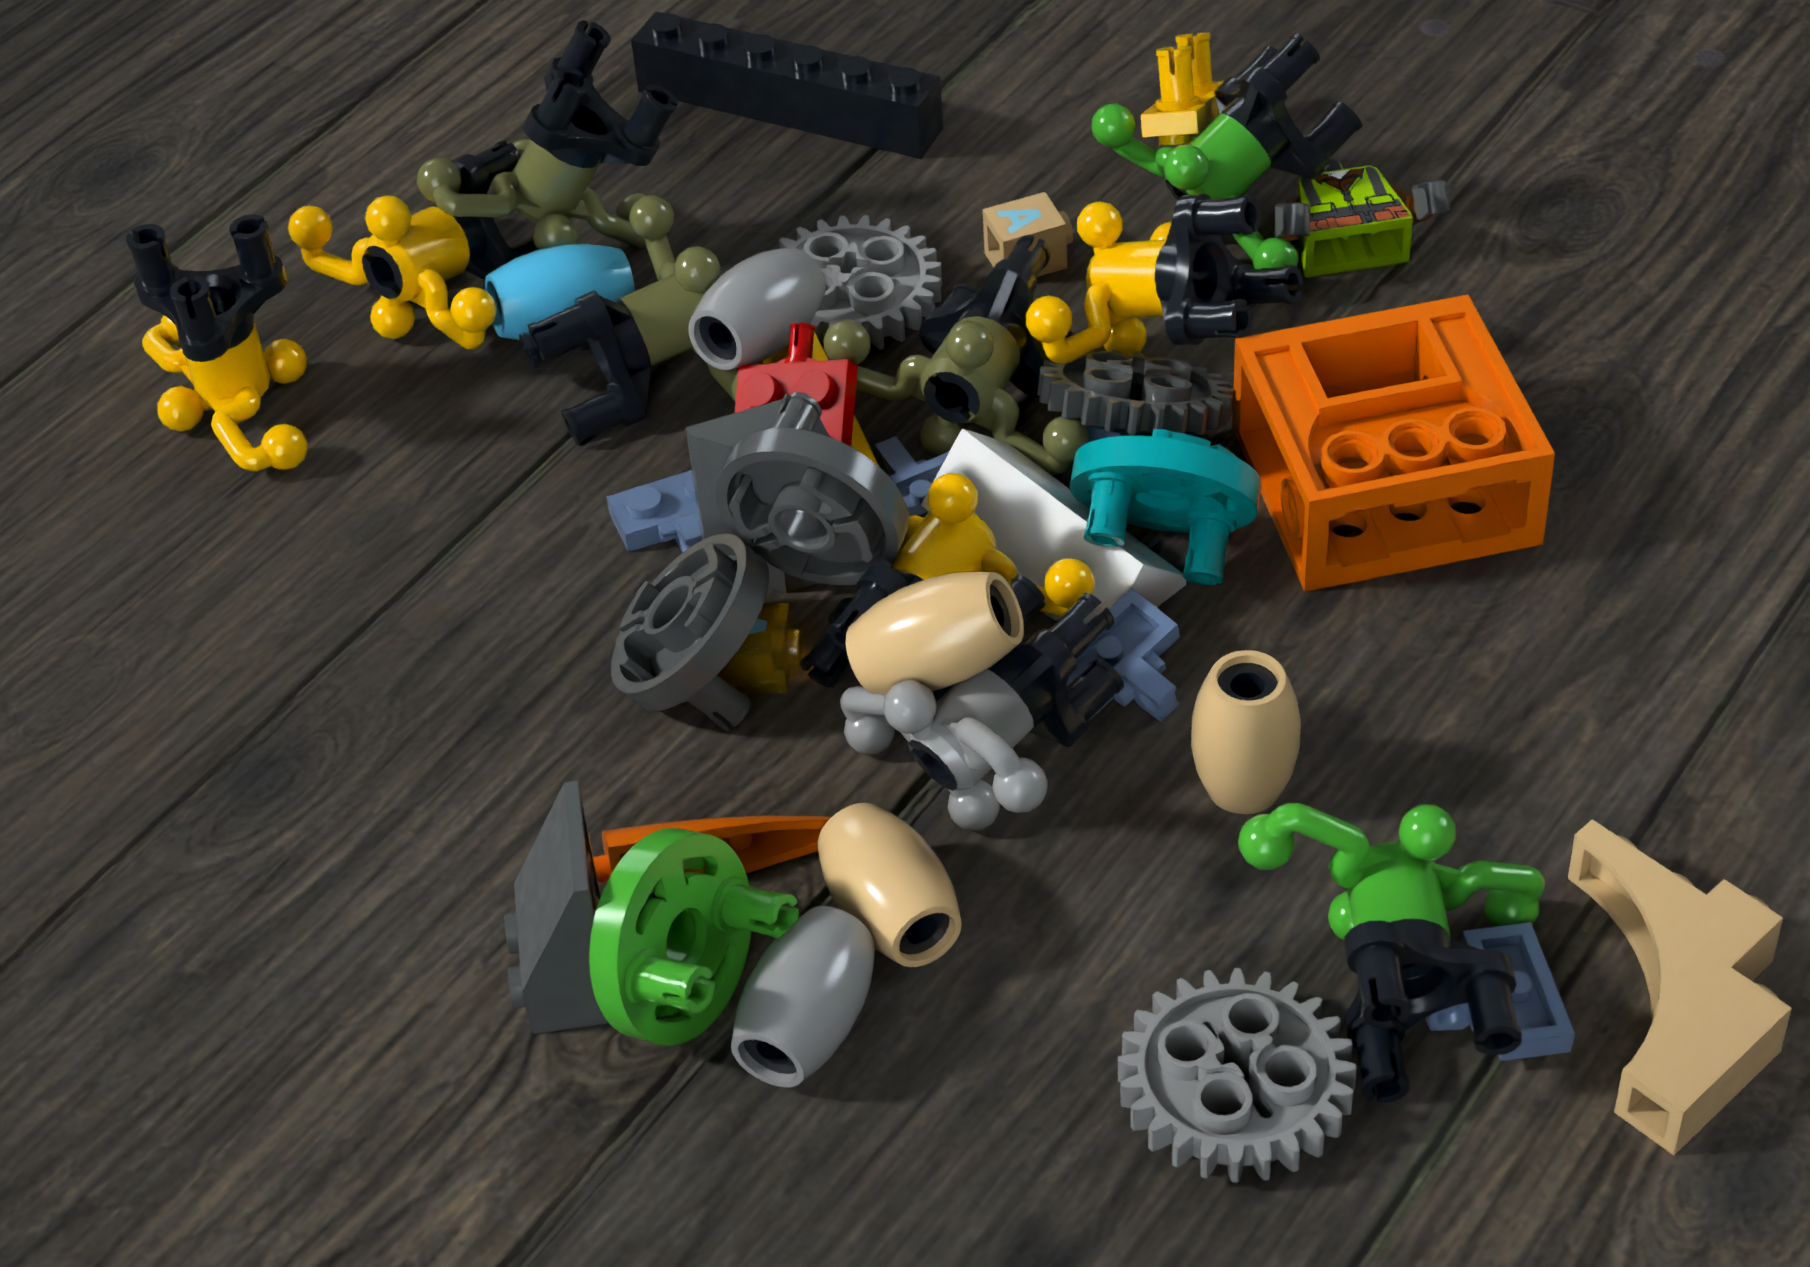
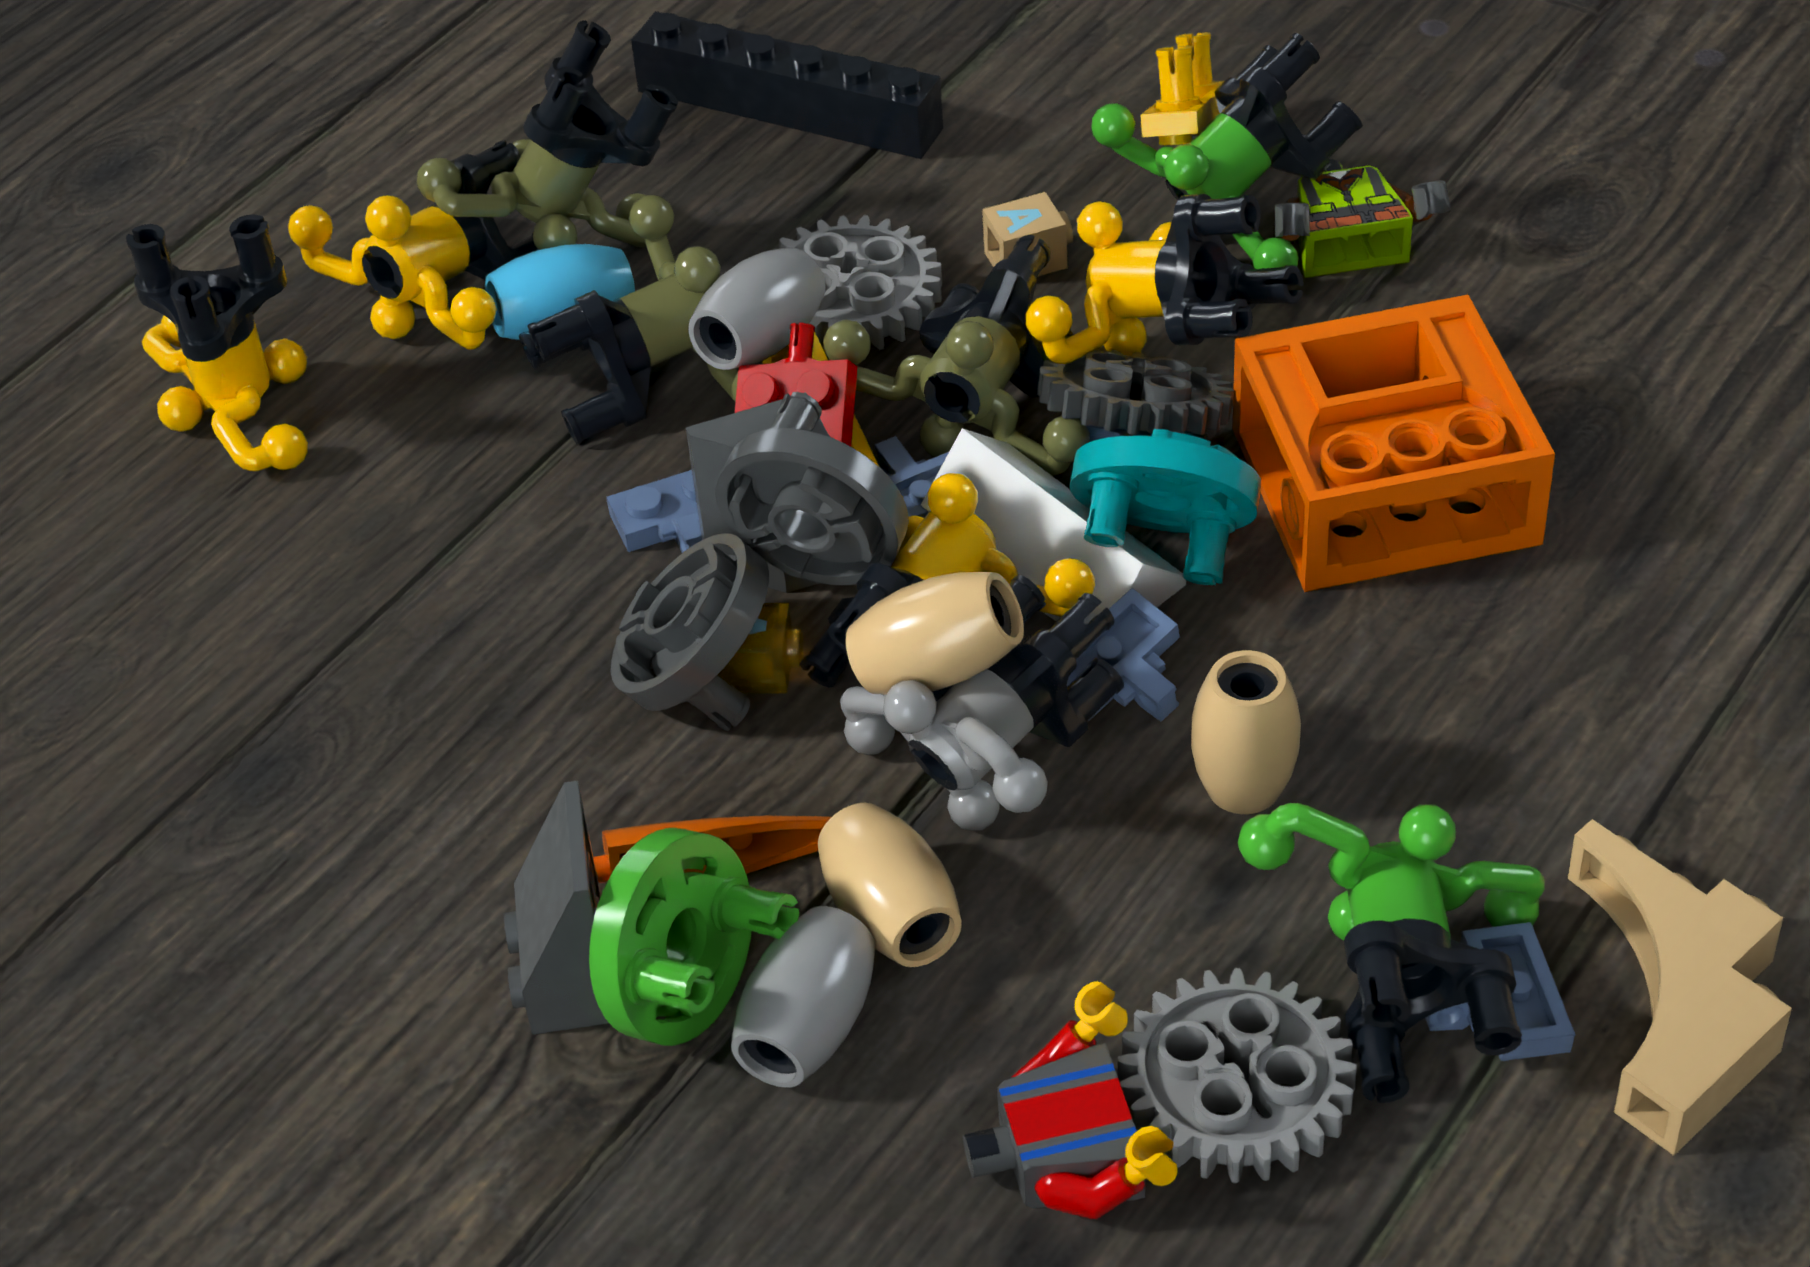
(1070, 1123): none -> torso

